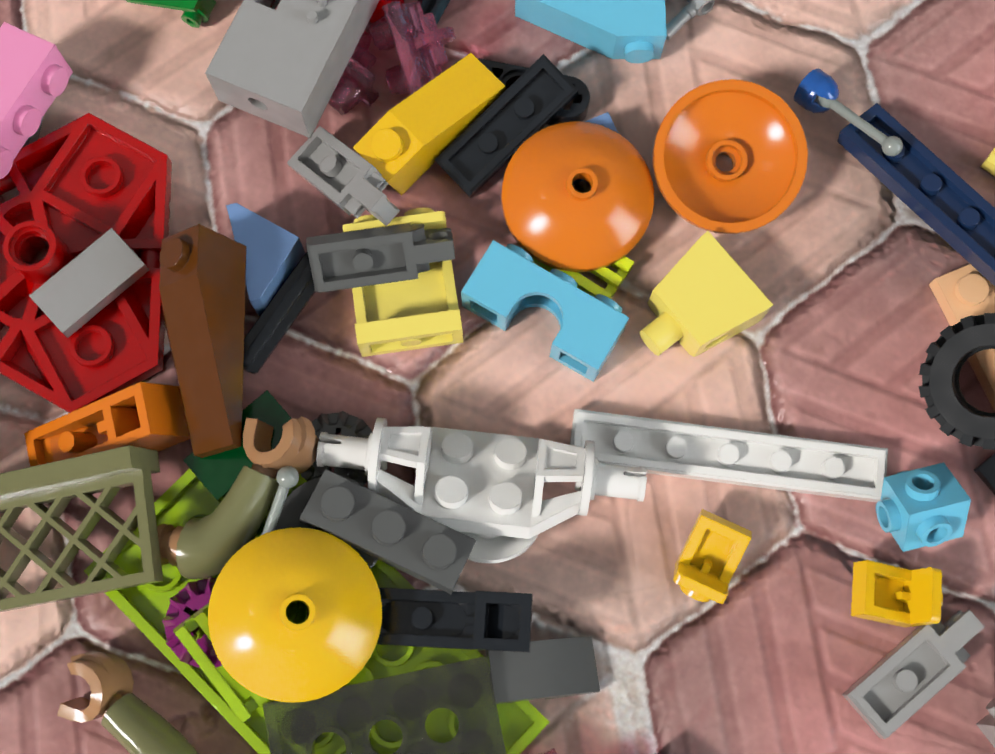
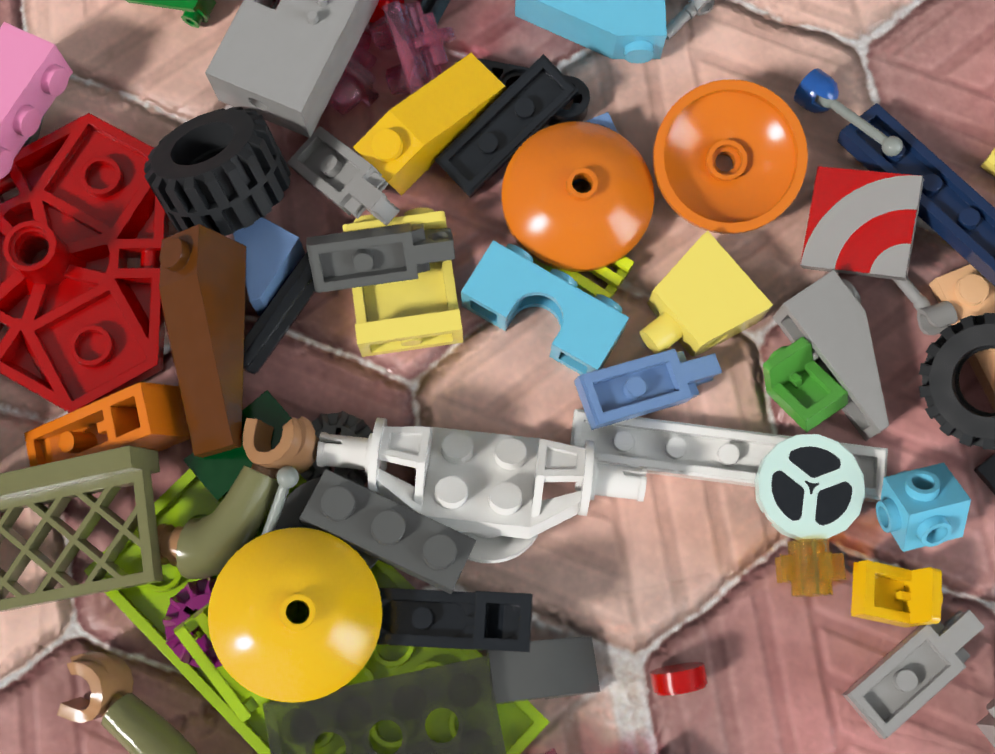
(89, 283): light grey tile -> none
(218, 171): none -> black tyre
(643, 386): none -> medium blue hinge
(679, 678): none -> red tile
(710, 557): yellow bracket -> none
(802, 385): none -> bright green bracket
(810, 487): none -> light aqua tile
(810, 568): none -> clear yellow gear
(841, 341): none -> light grey slope
(862, 222): none -> tile
(930, 318): none -> light grey hand

